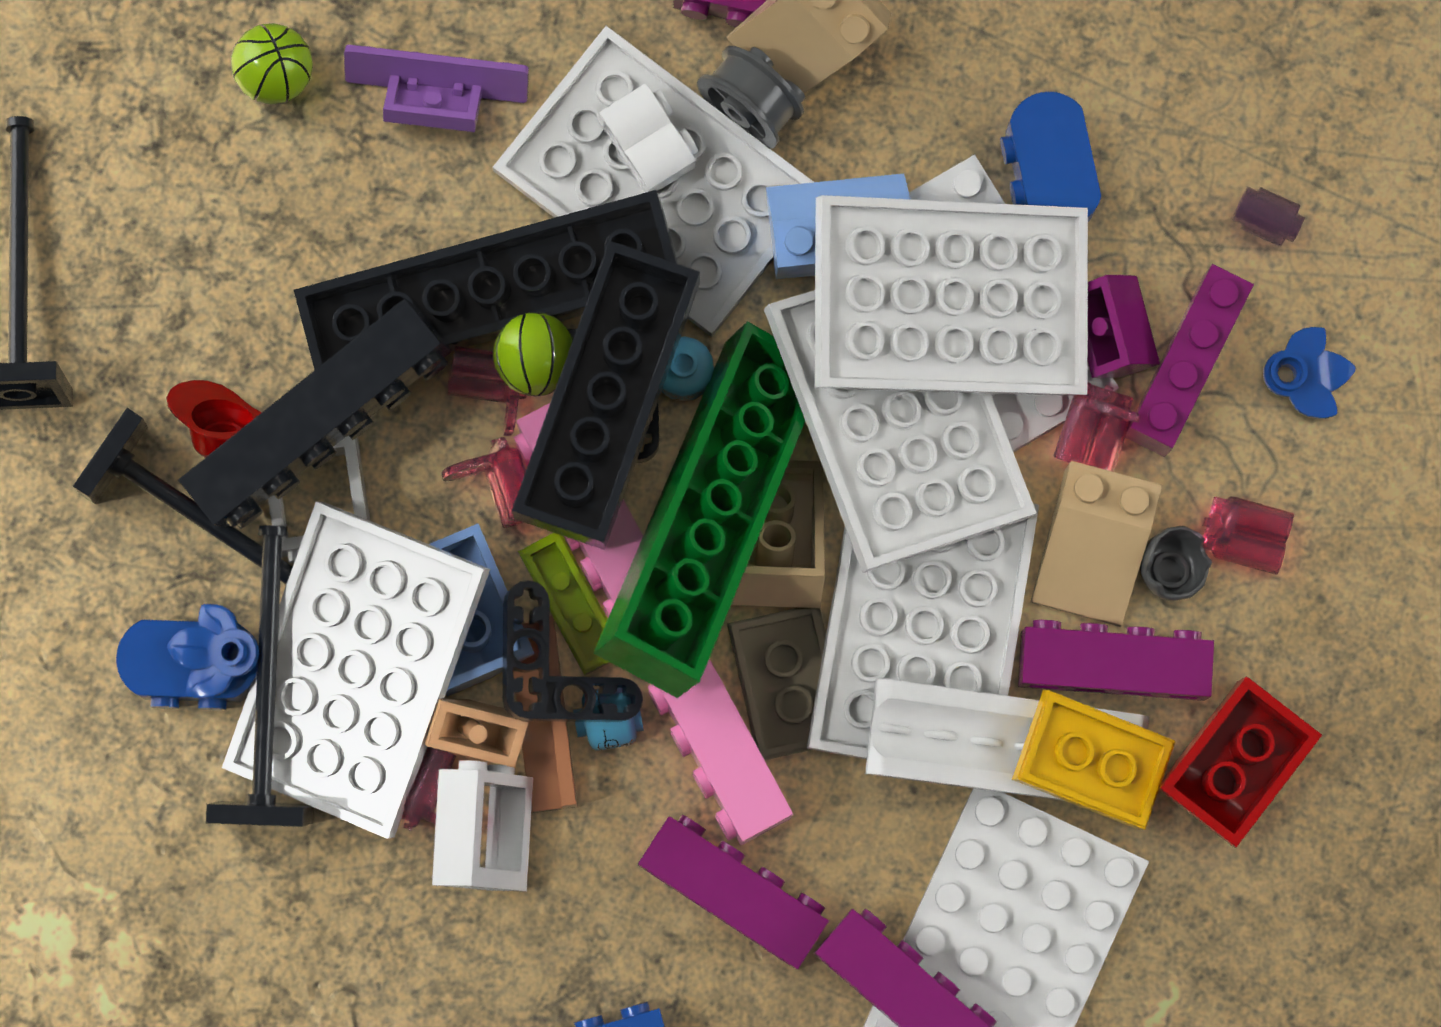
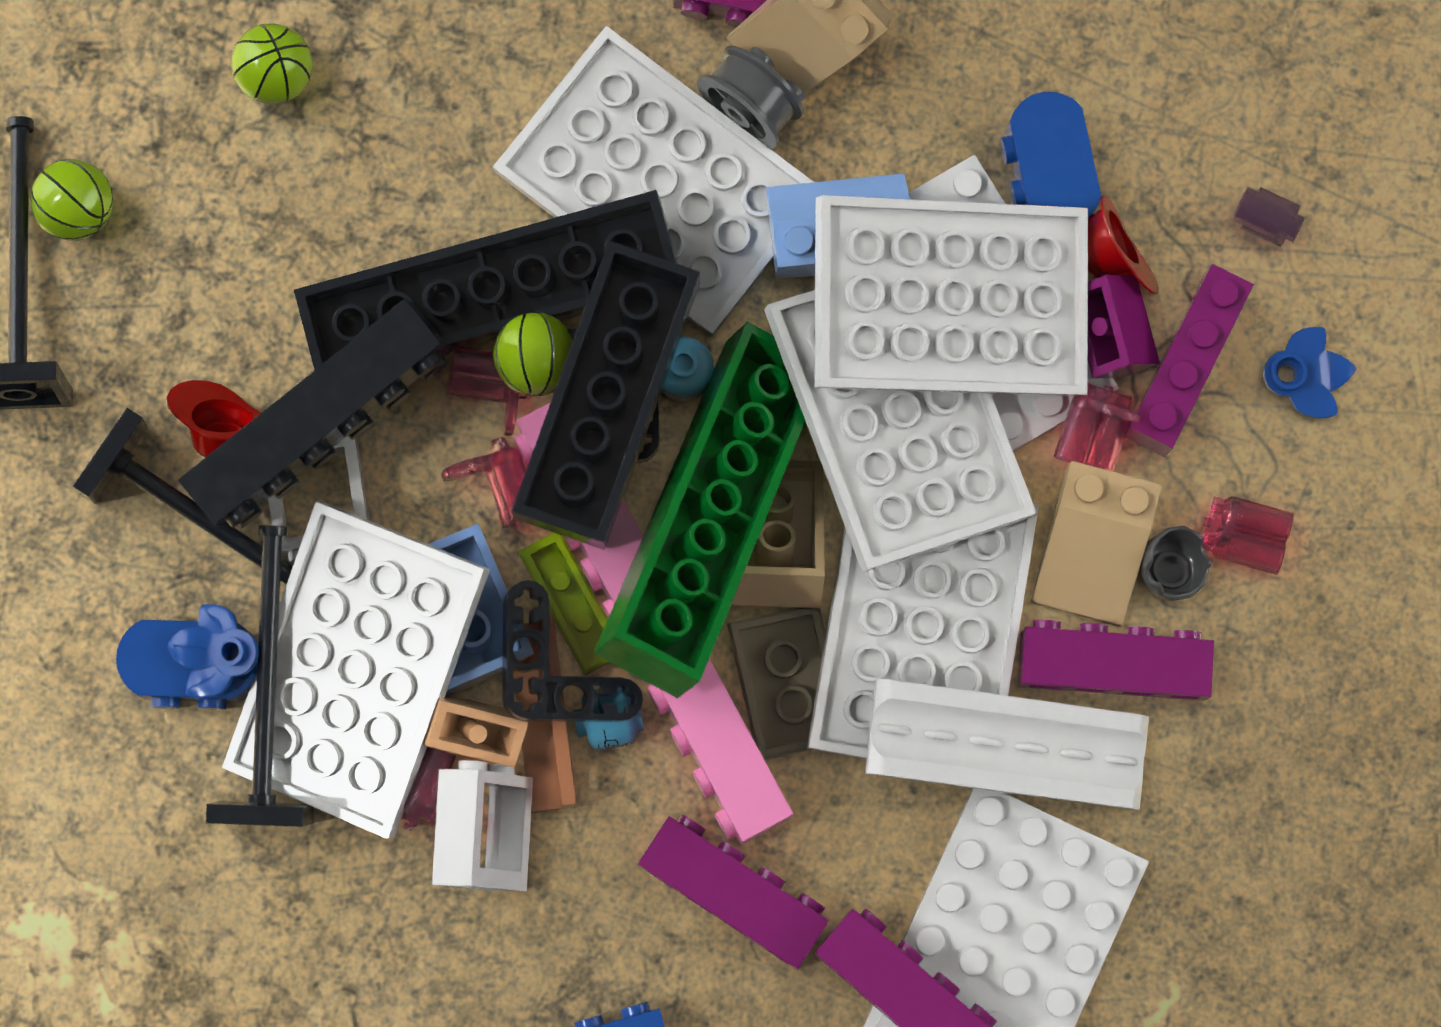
(72, 199): none -> lime piece
(432, 87): medium lavender bracket -> none
(648, 139): white brick -> none
(1093, 760): yellow tile -> none
(1113, 250): none -> red piece
(1239, 761): red brick -> none

